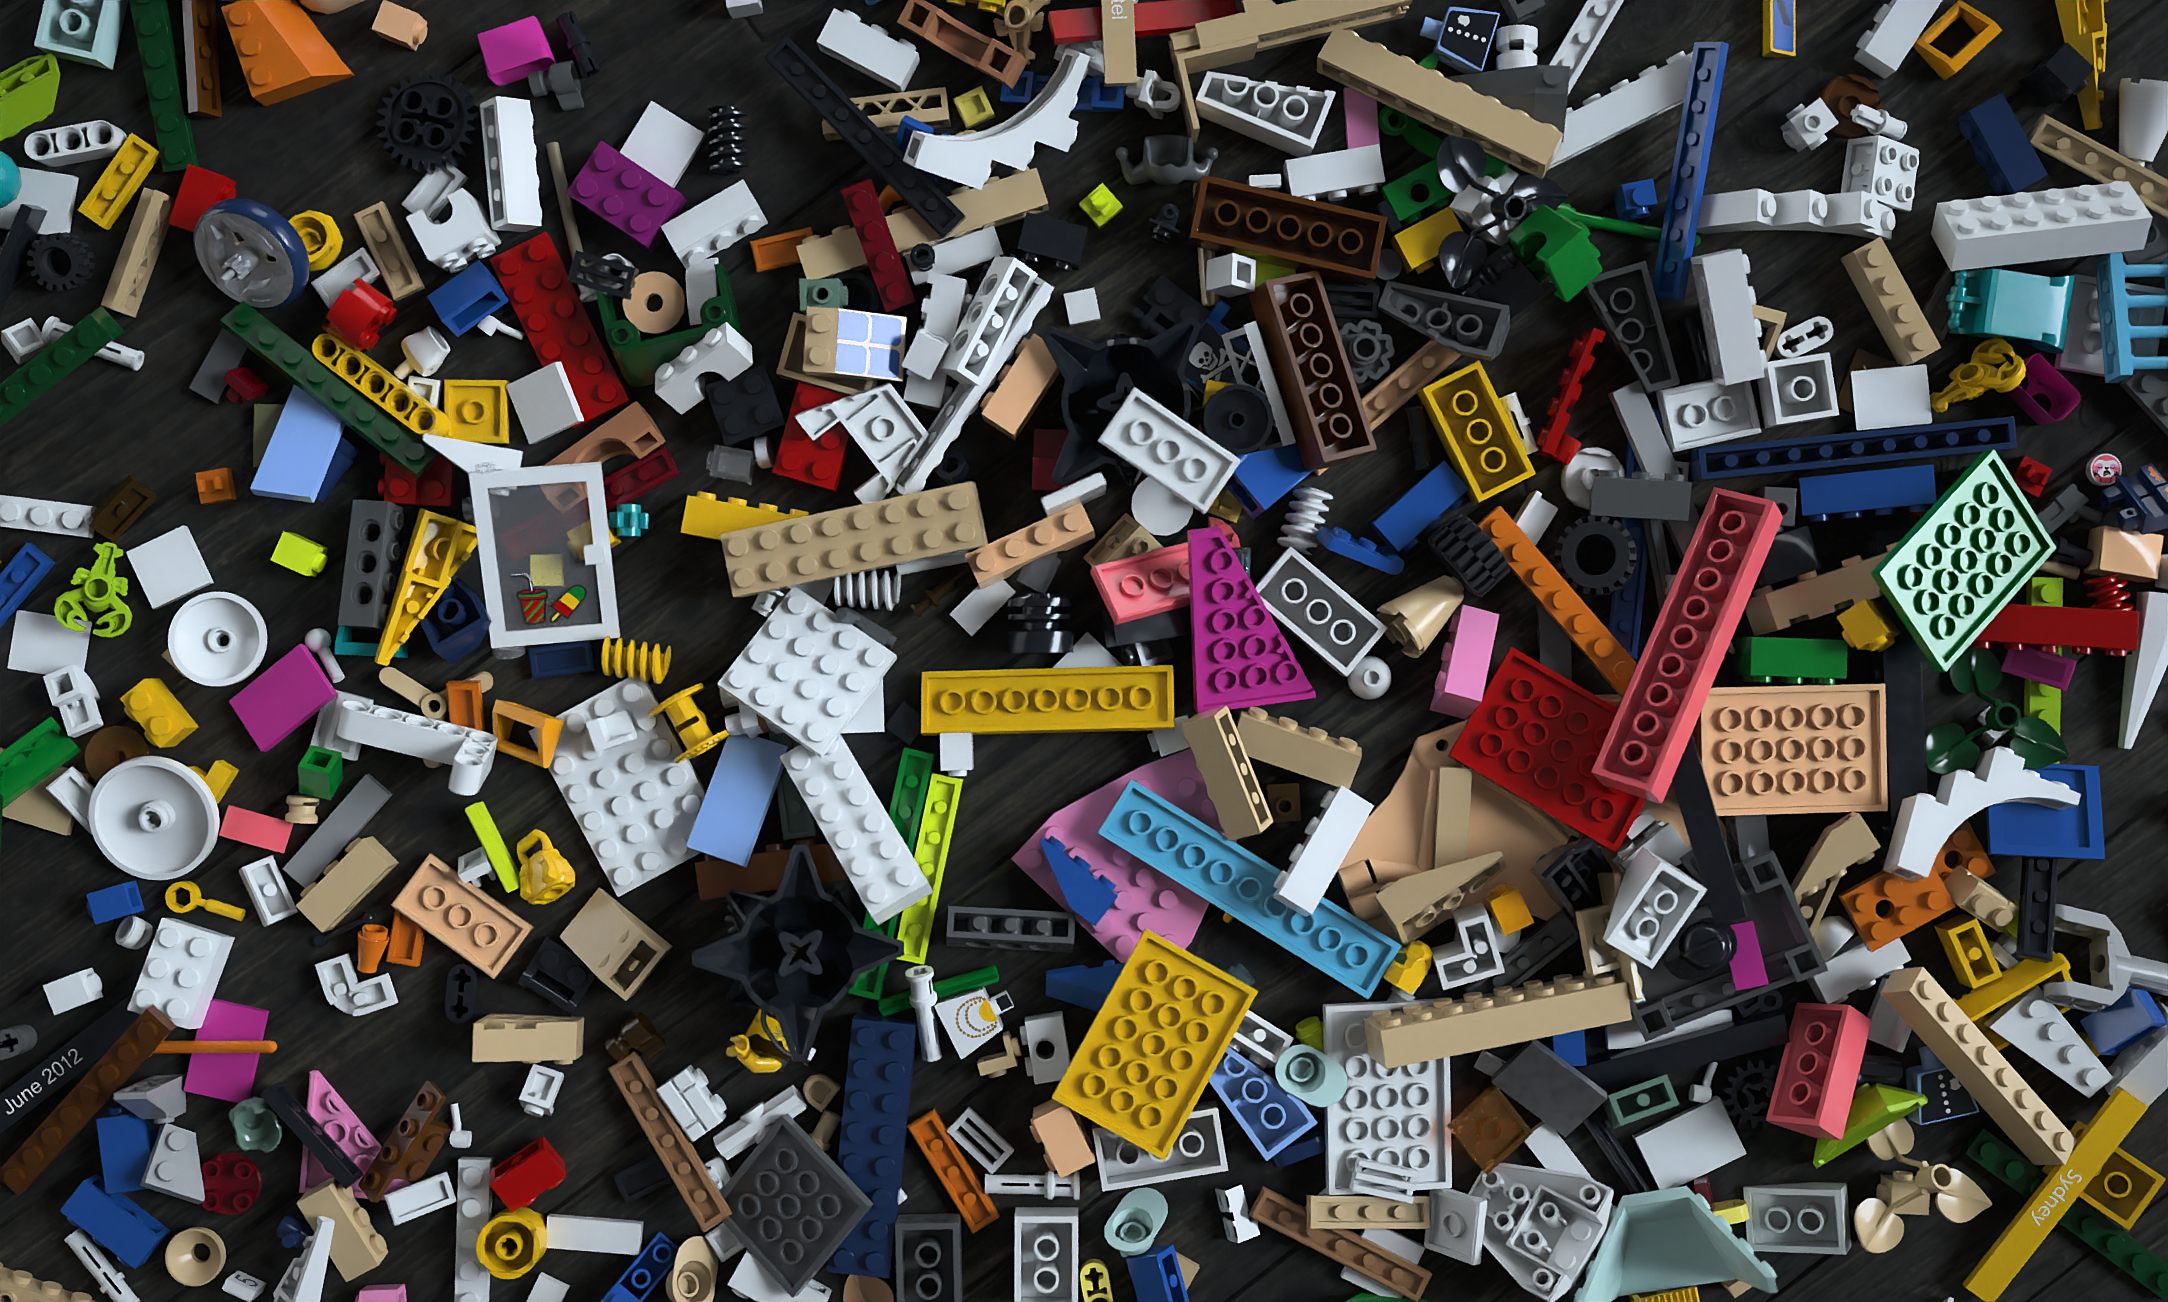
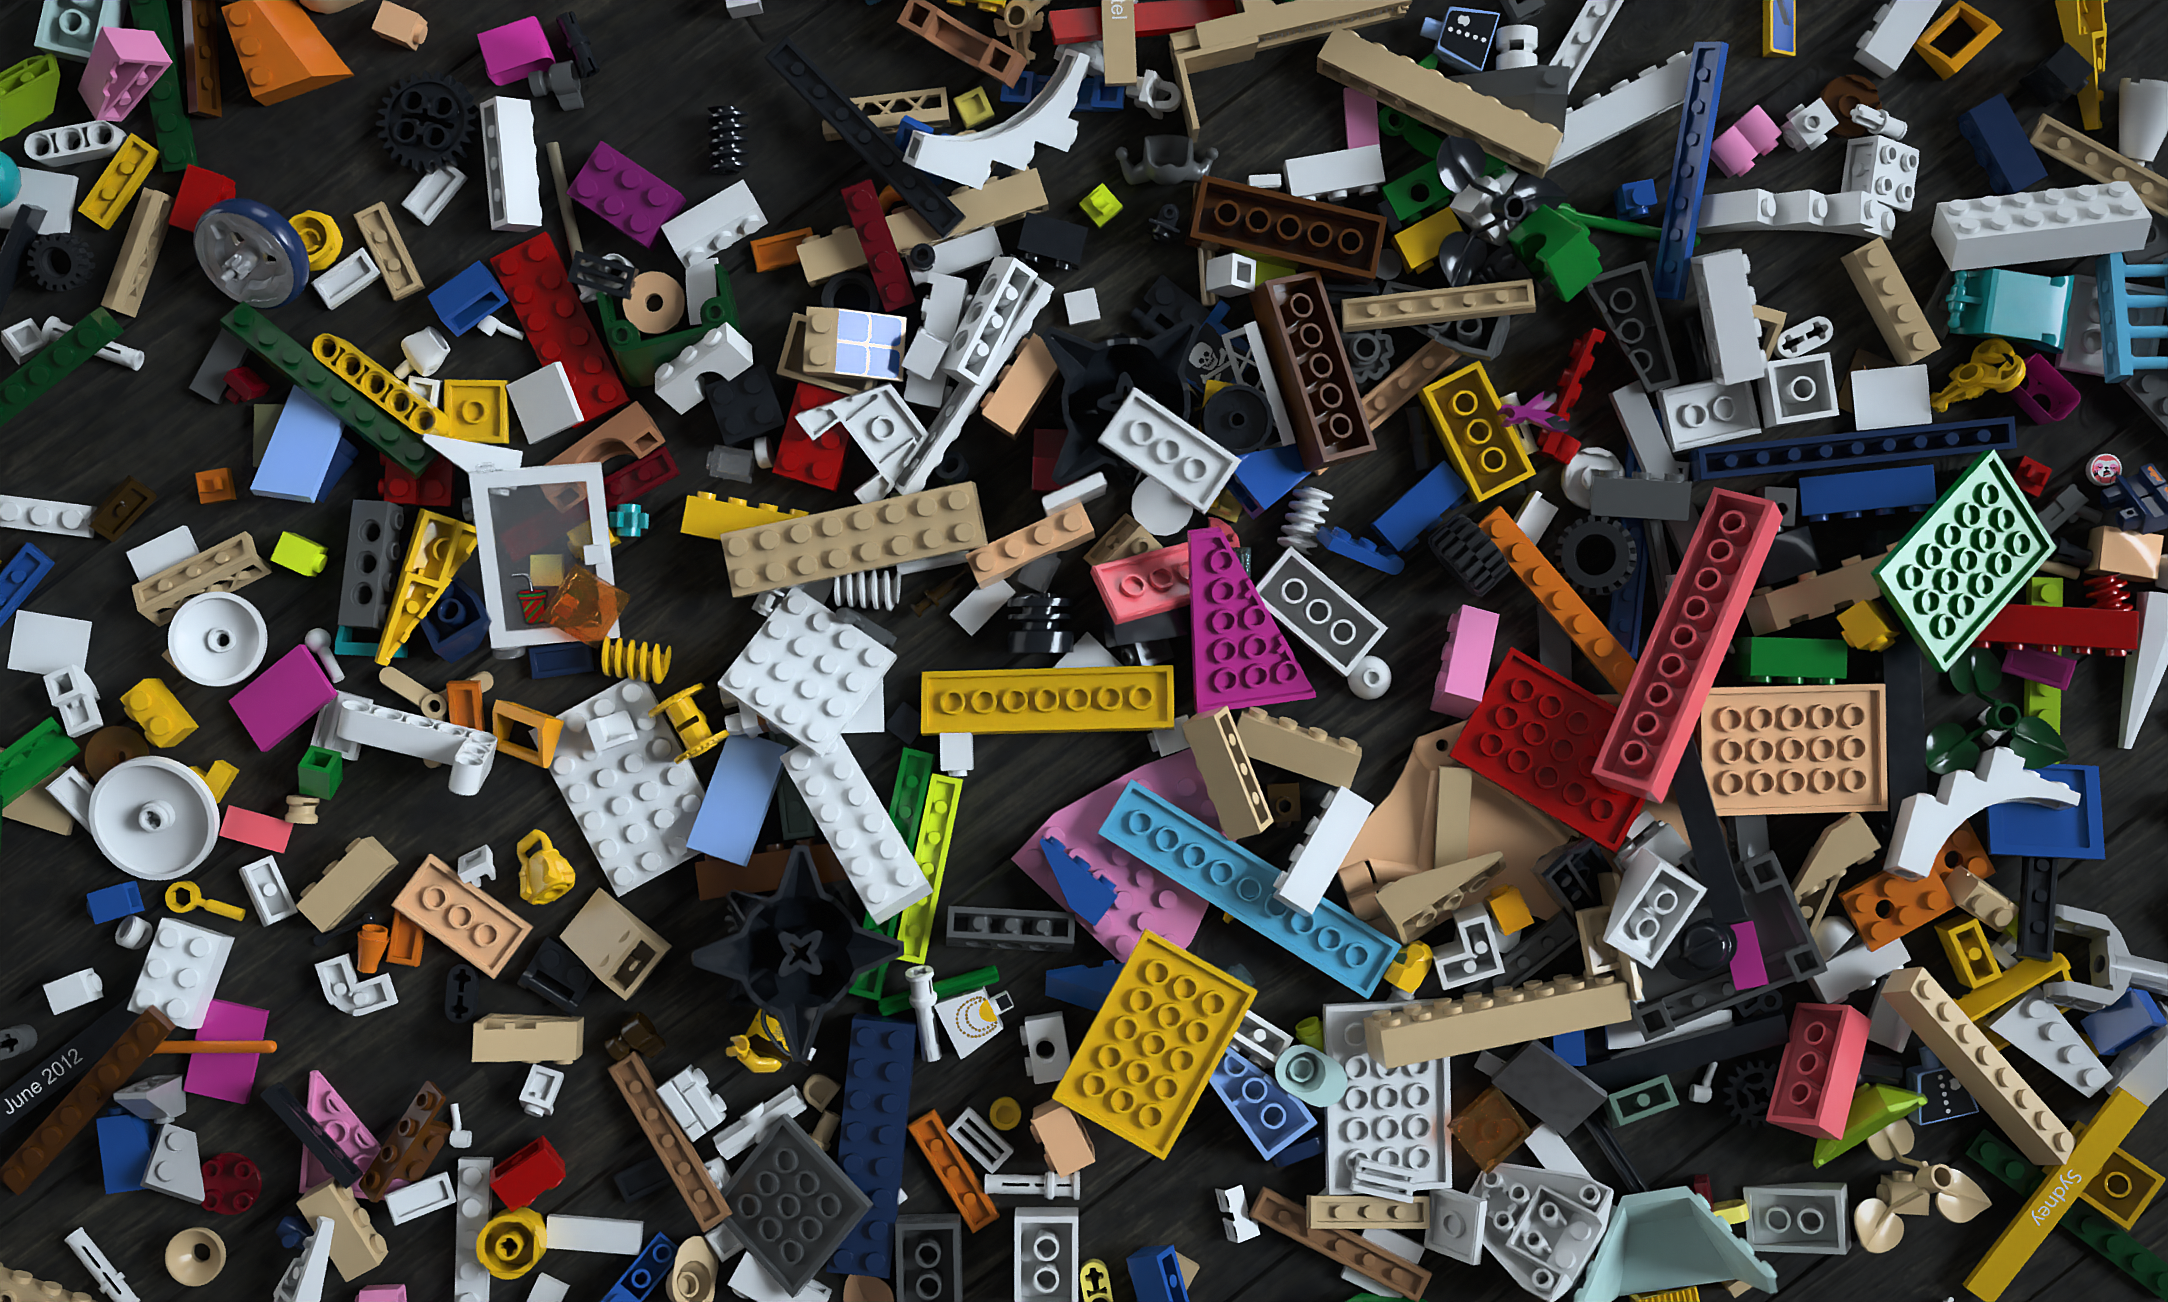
(97, 594): lime animal -> none
(115, 1222): blue brick -> none
(121, 71): none -> bright pink wedge
(198, 576): none -> tan fence
(243, 1286): white tile -> none
(256, 1125): sand green hair -> none
(337, 831): light grey tile -> none
(359, 316): red brick -> none
(460, 238): white piece -> none
(494, 846): neon yellow tile -> none
(585, 606): none -> clear orange plate
(663, 144): white tile -> none
(811, 287): sand green brick -> none
(869, 49): white brick -> none
(996, 1064): tan bracket -> none
(1005, 1113): none -> yellow tile
(1136, 1221): light aqua piece -> none
(1195, 1153): white brick -> none
(1265, 111): white wedge -> none
(1421, 614): tan cone -> none
(1438, 305): none -> tan tile
(1535, 413): none -> magenta piece
(1689, 1144): white tile -> none
(1743, 141): none -> bright pink brick

